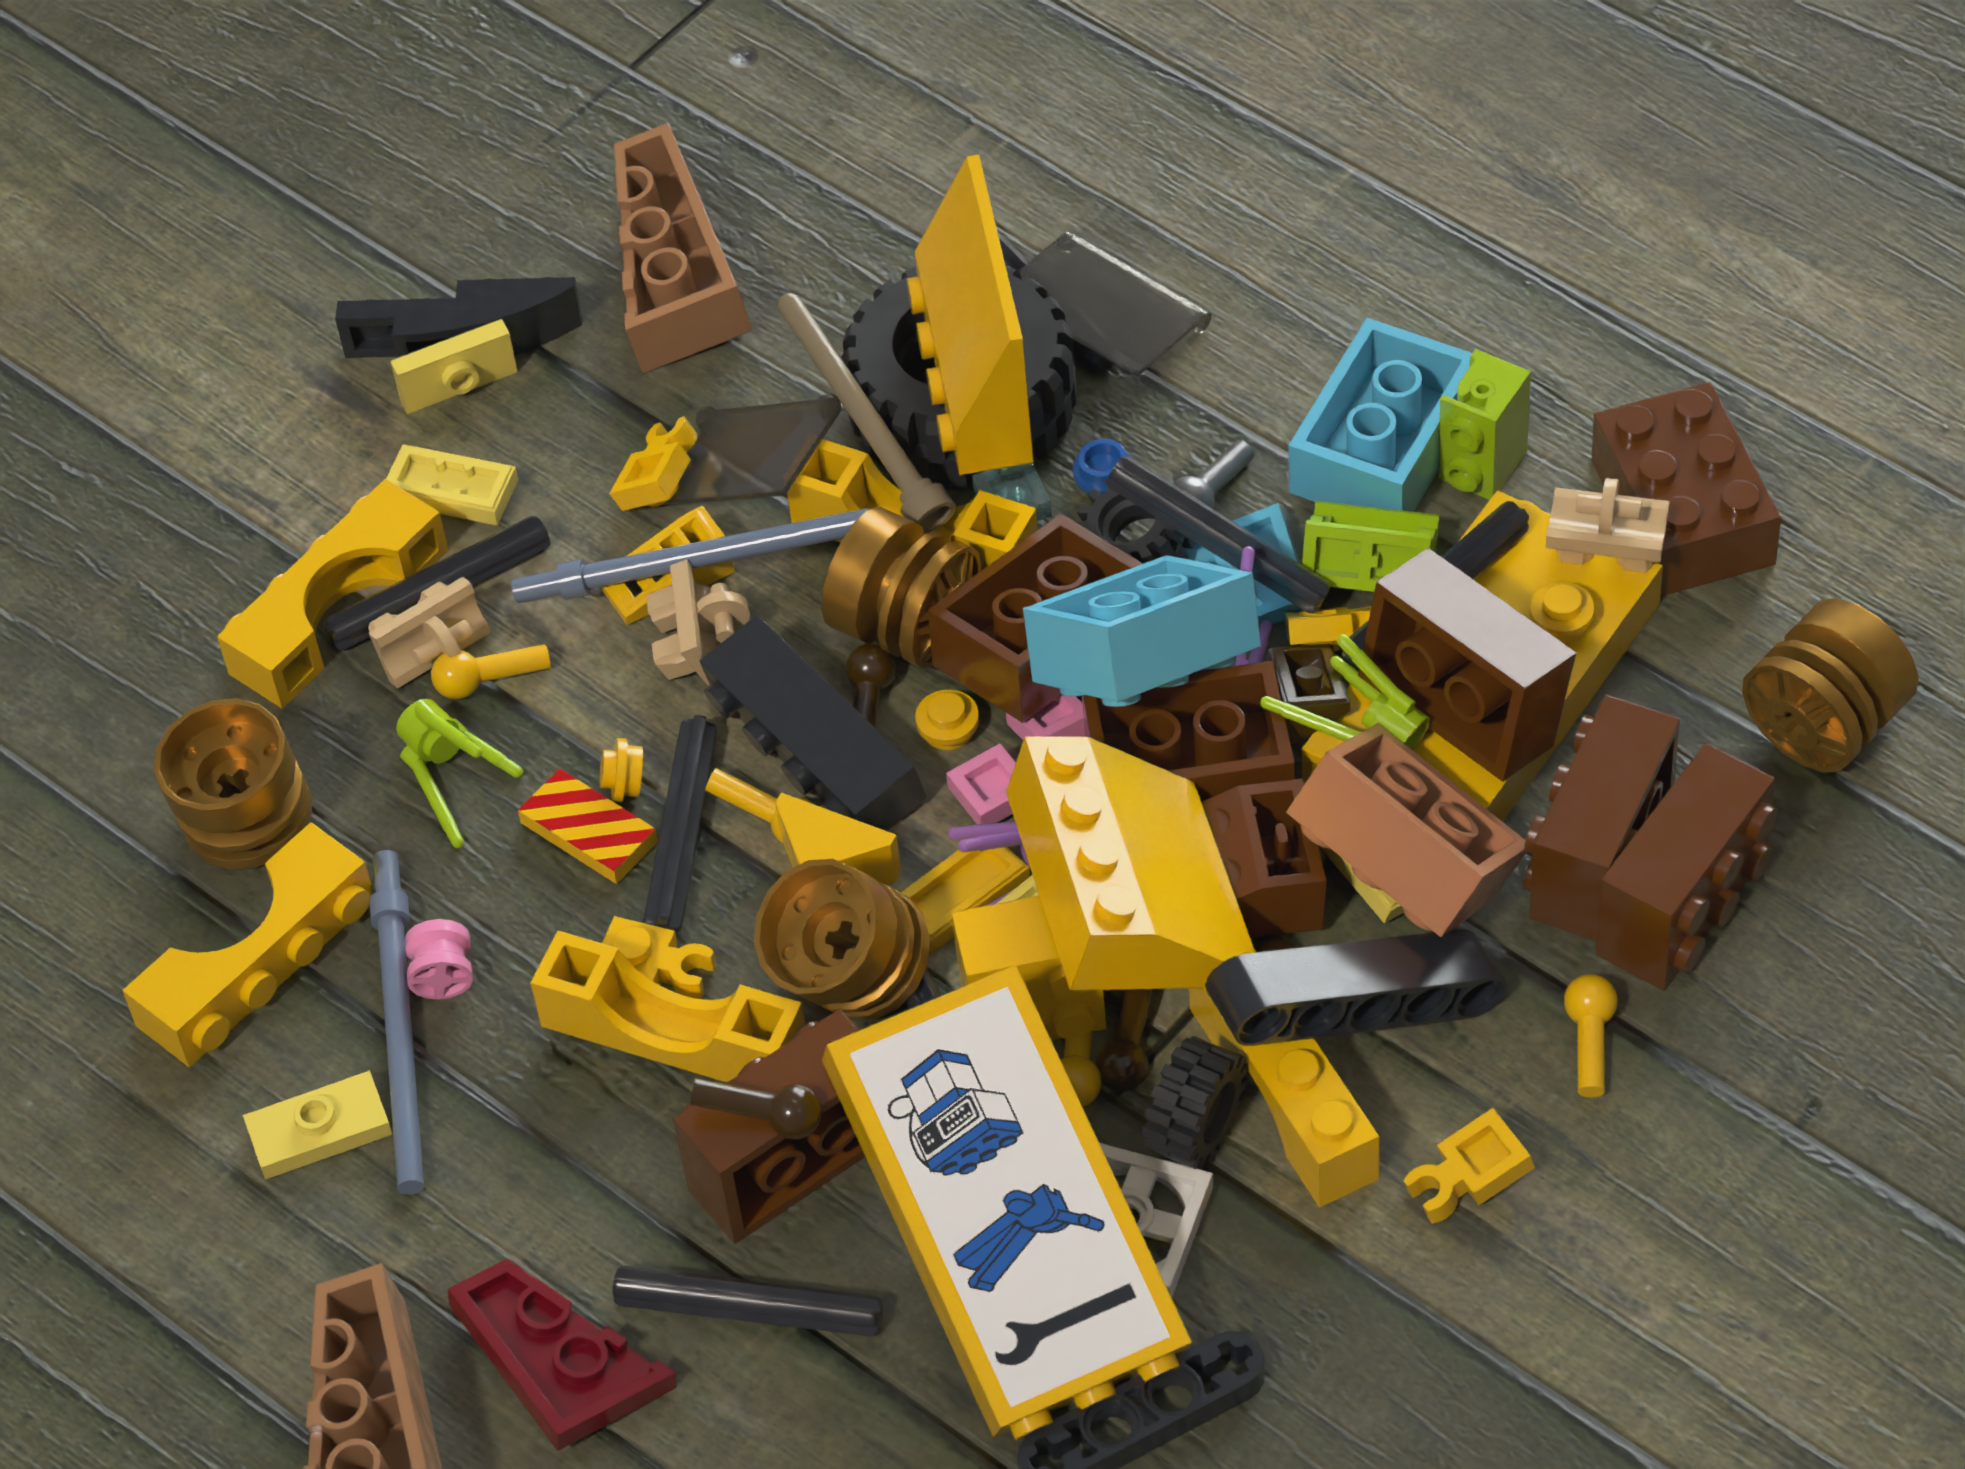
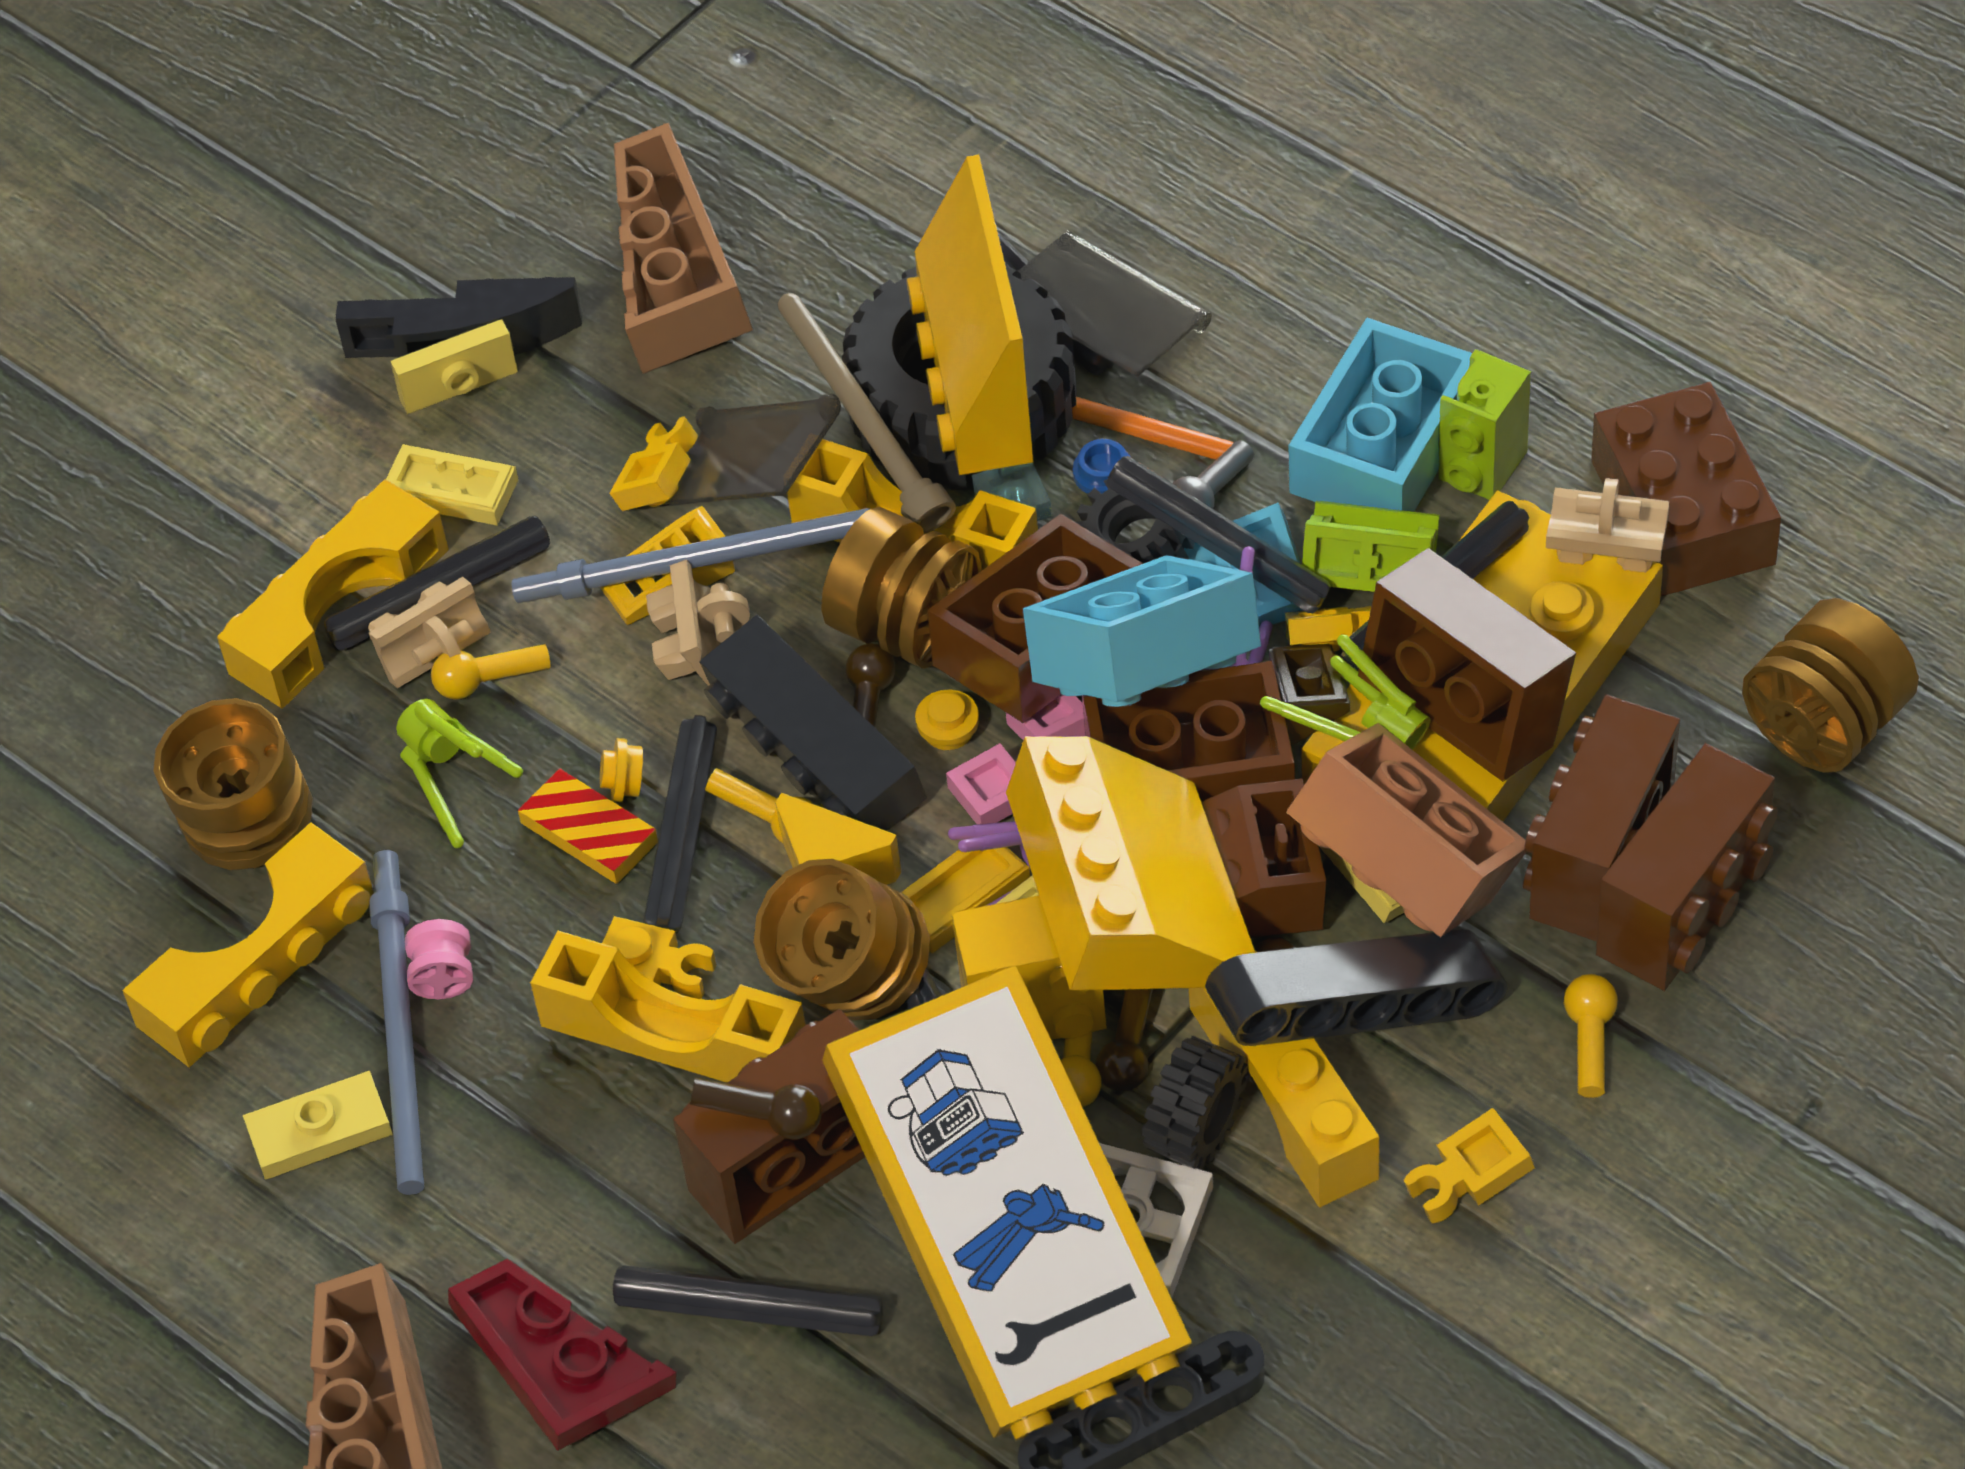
(1149, 429): none -> orange bar

